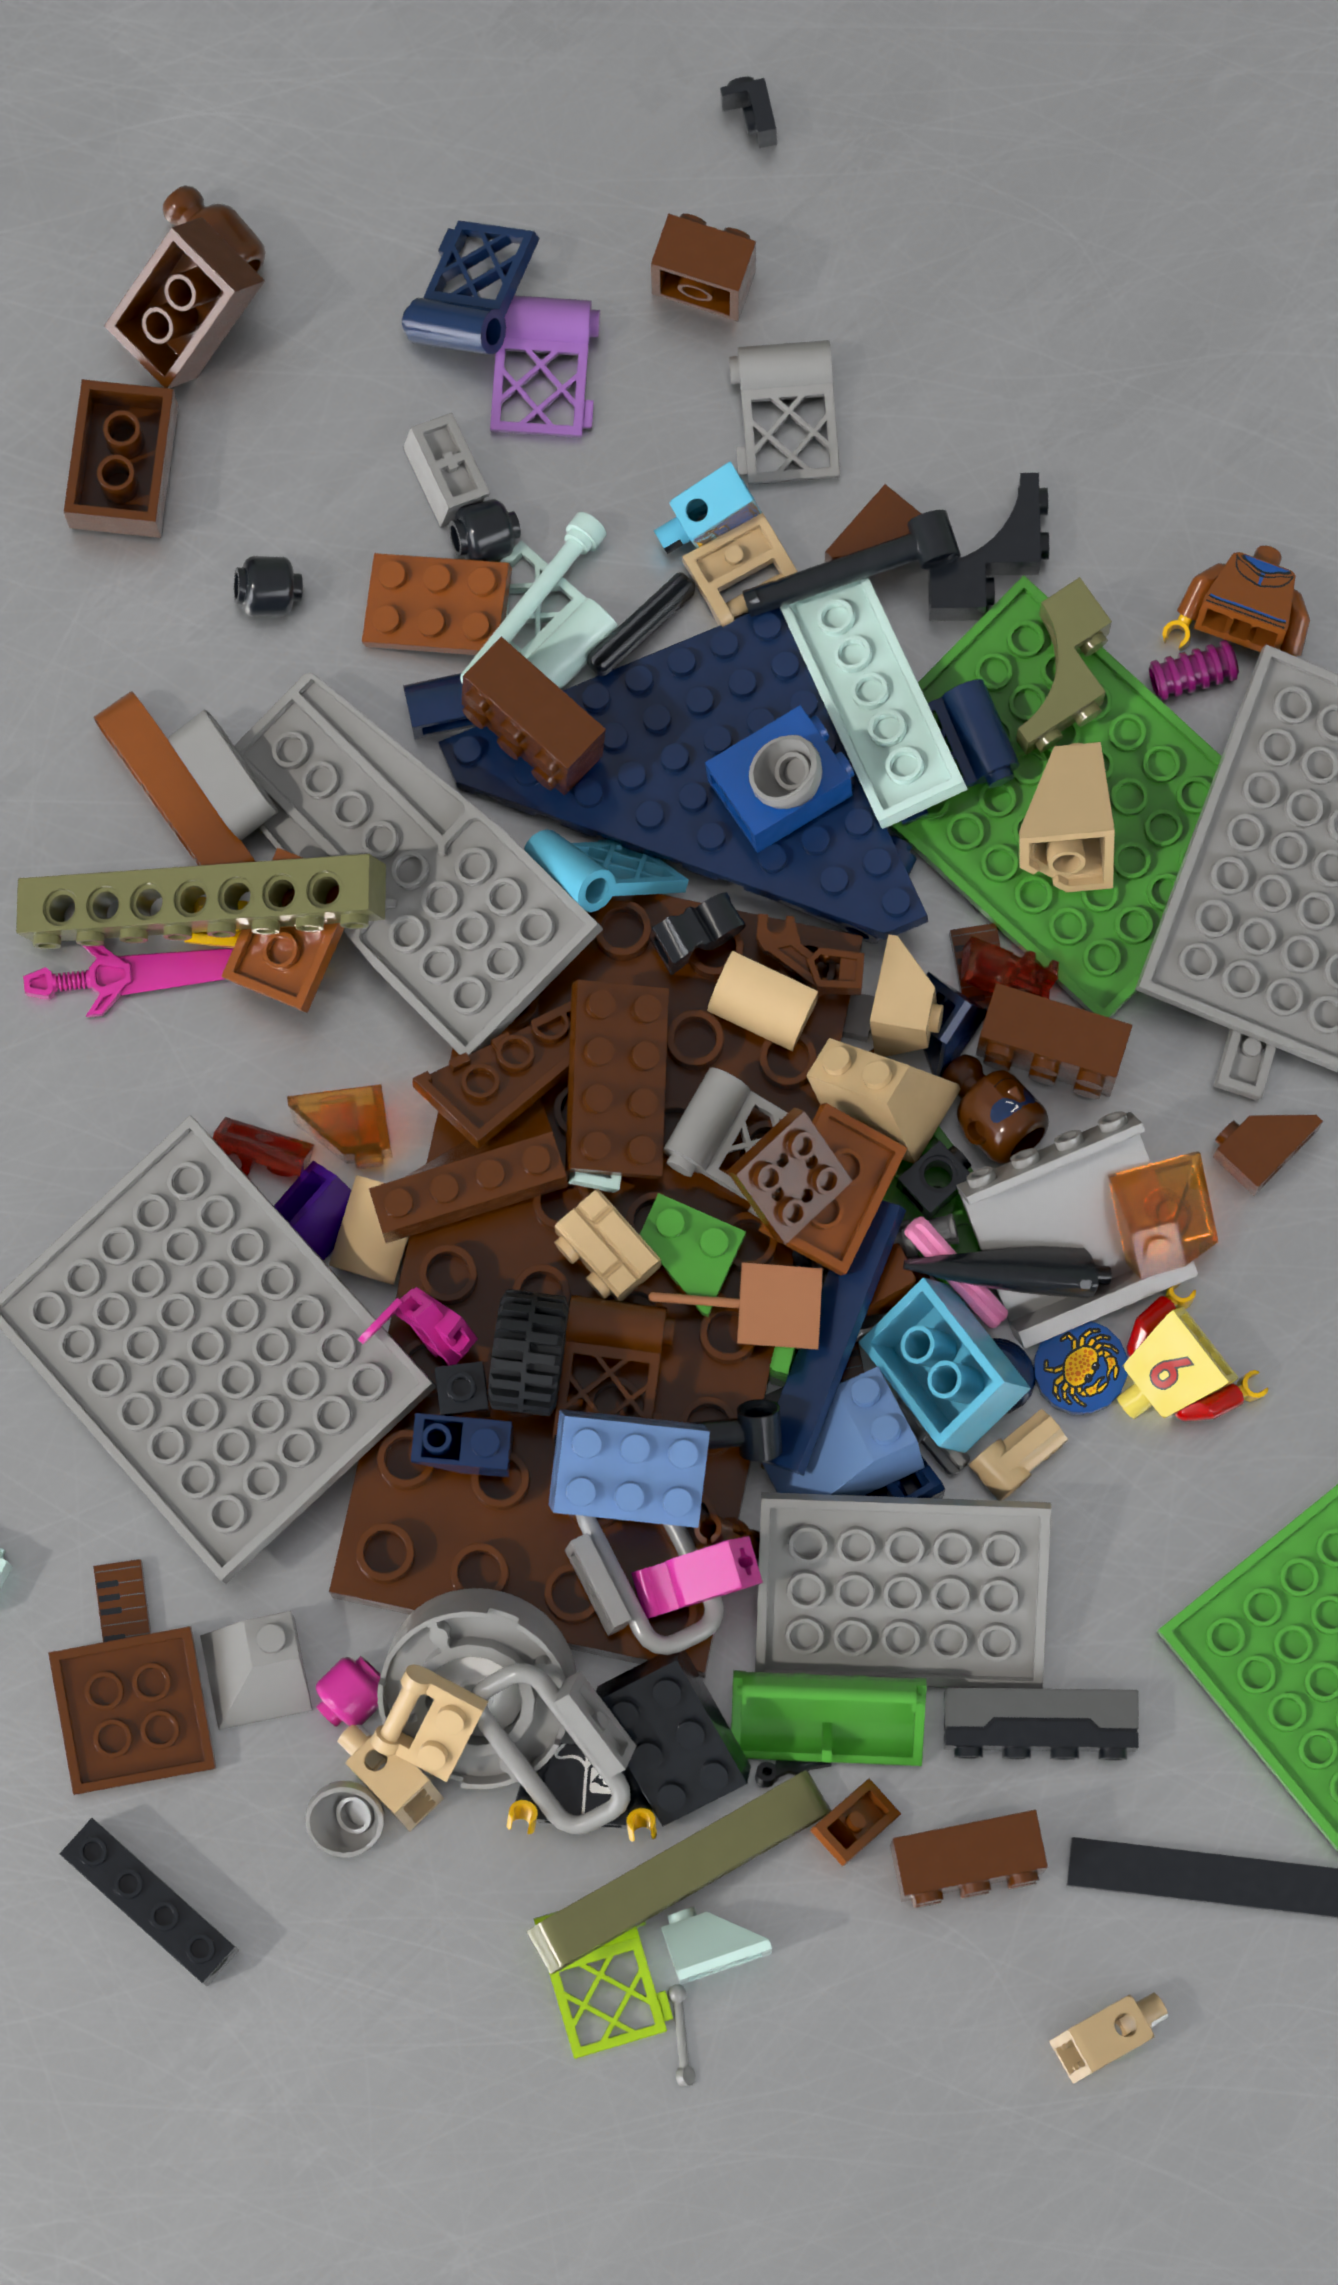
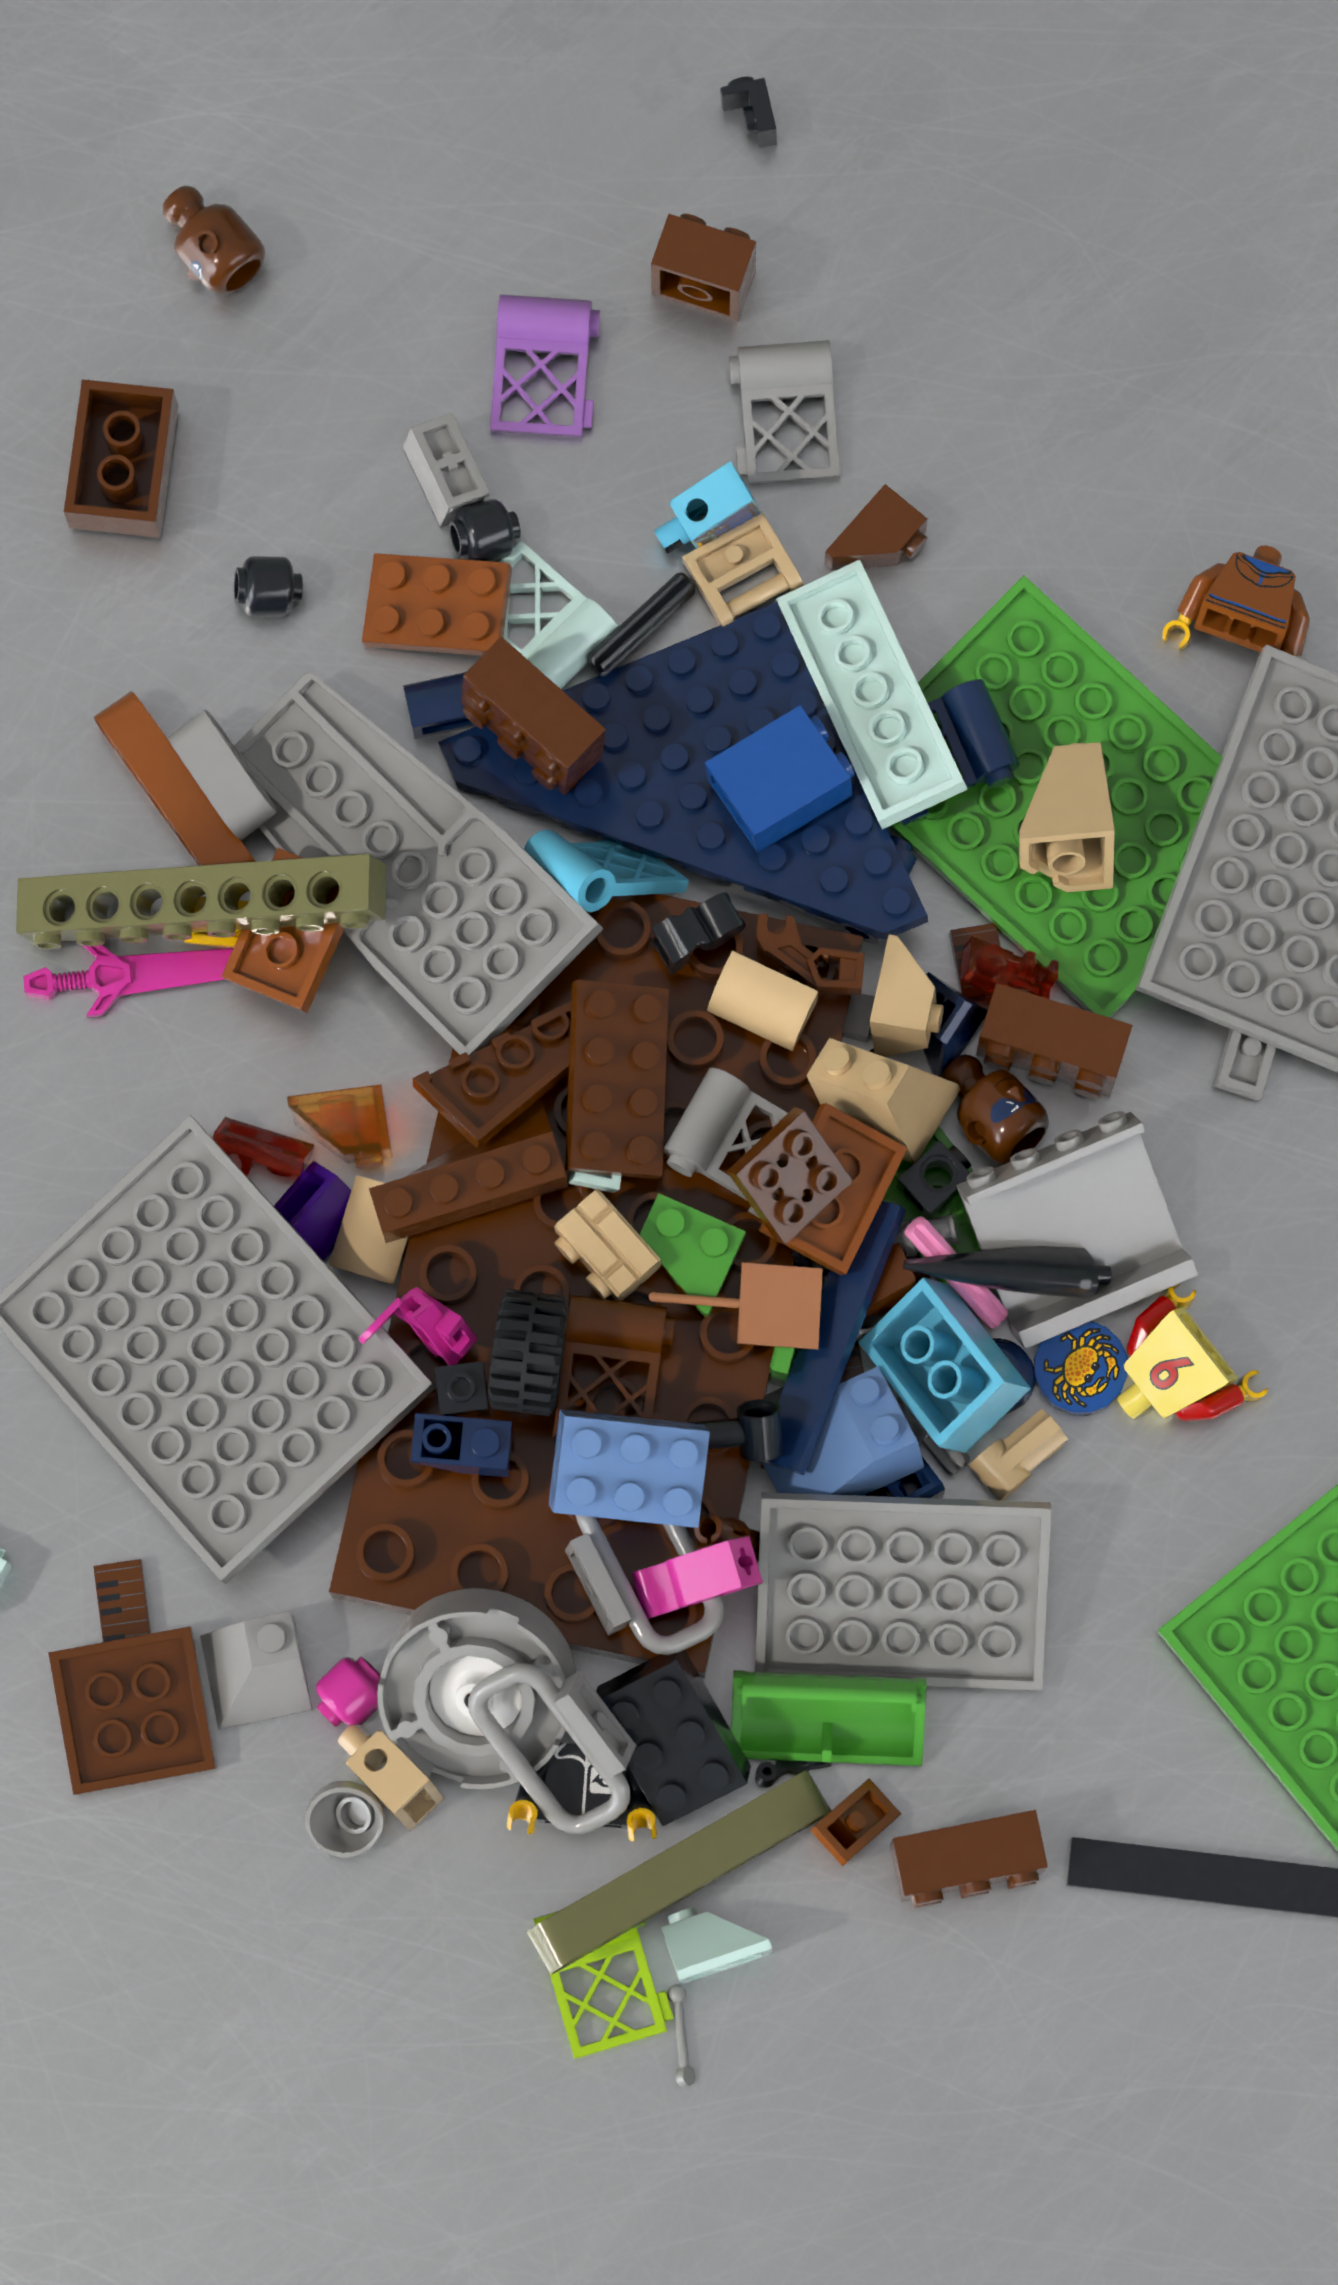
(149, 1902): black piece -> none
(184, 303): reddish brown brick -> none
(443, 1729): tan plate -> none
(457, 317): dark blue piece -> none
(582, 535): light aqua piece -> none
(786, 772): light grey piece -> none
(929, 541): black piece -> none
(961, 588): black arch -> none
(1041, 1721): piece -> none
(1075, 627): olive arch -> none
(1097, 2042): tan torso -> none
(1163, 1214): clear orange slope -> none
(1193, 670): magenta piece -> none
(1262, 1146): reddish brown slope -> none

